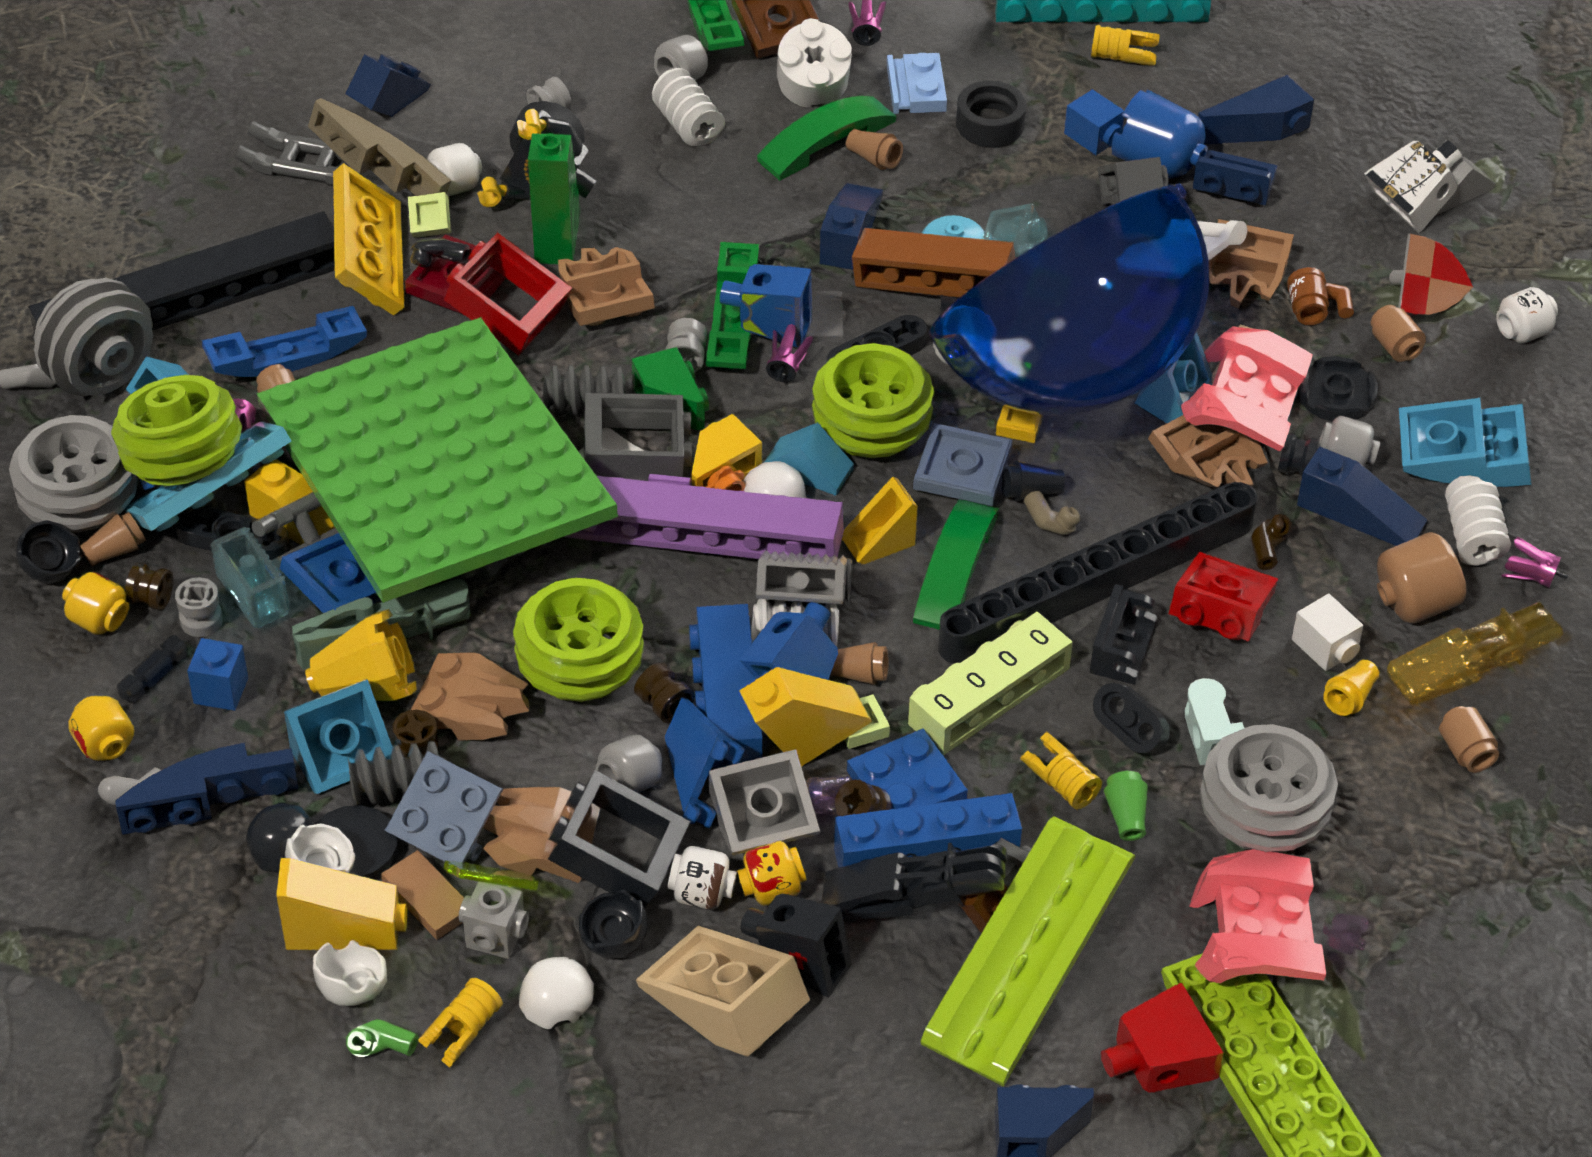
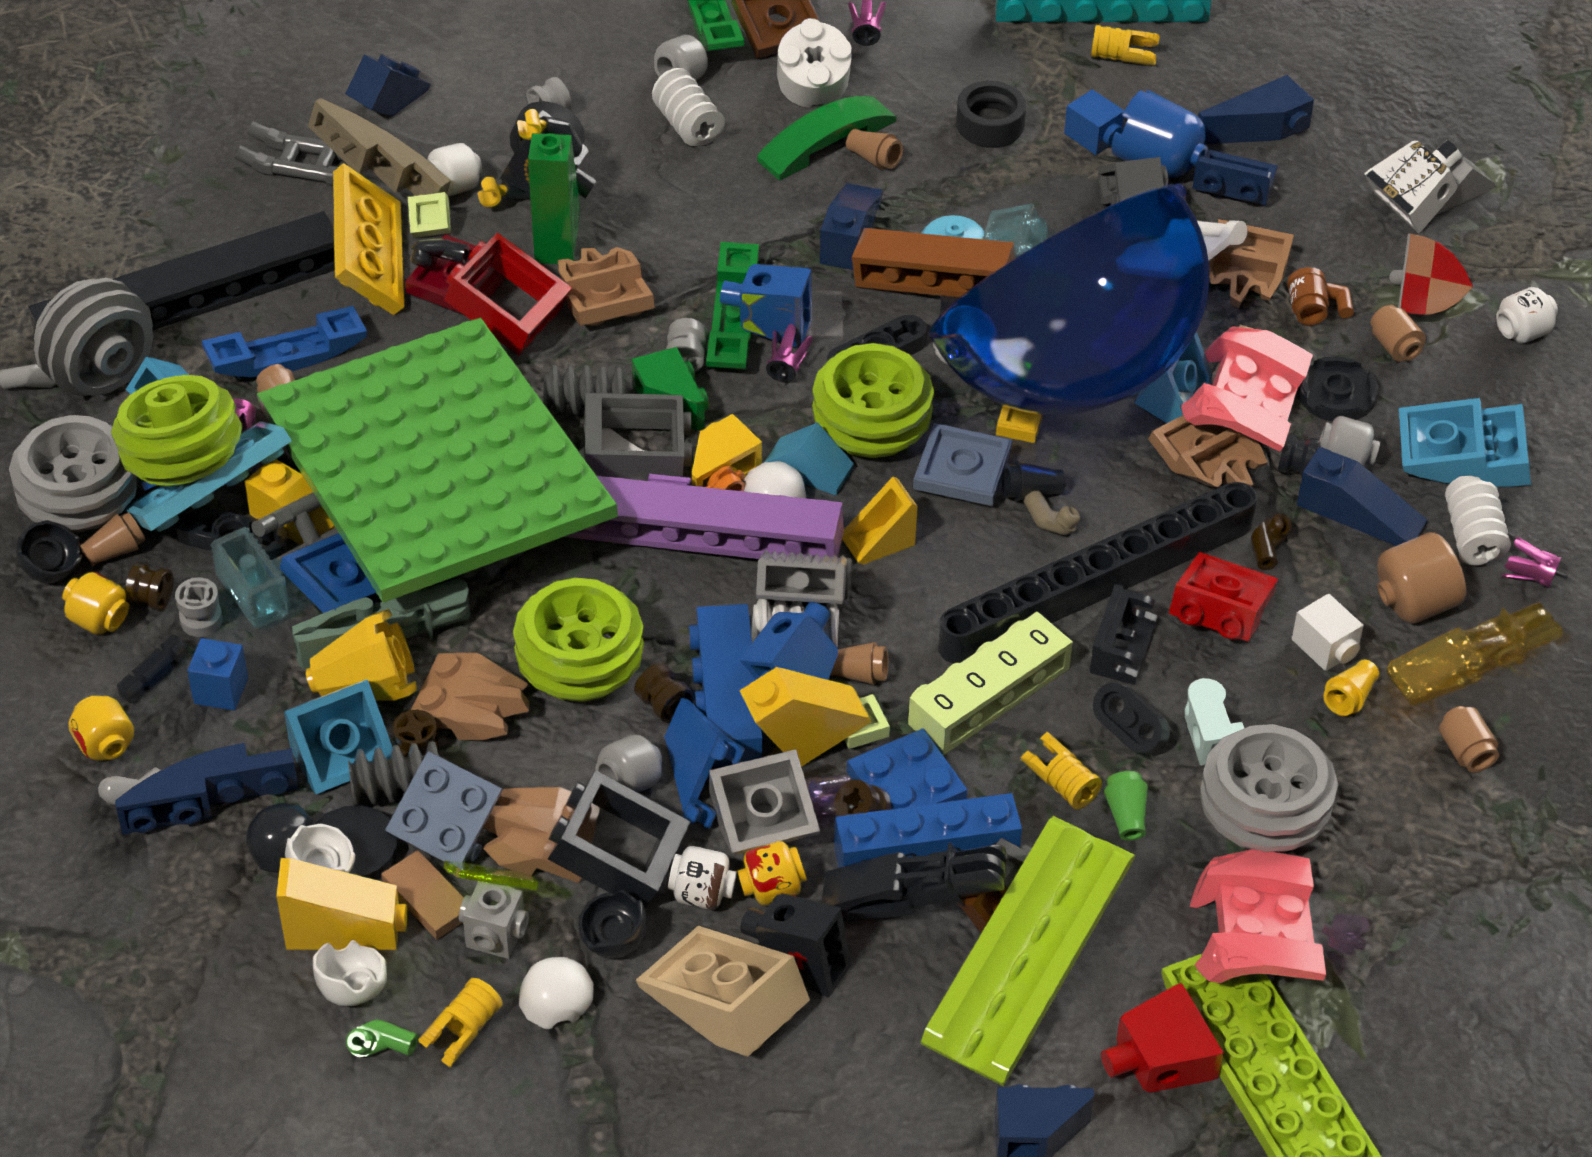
(917, 83): light blue plate -> none
(954, 560): green slope -> none

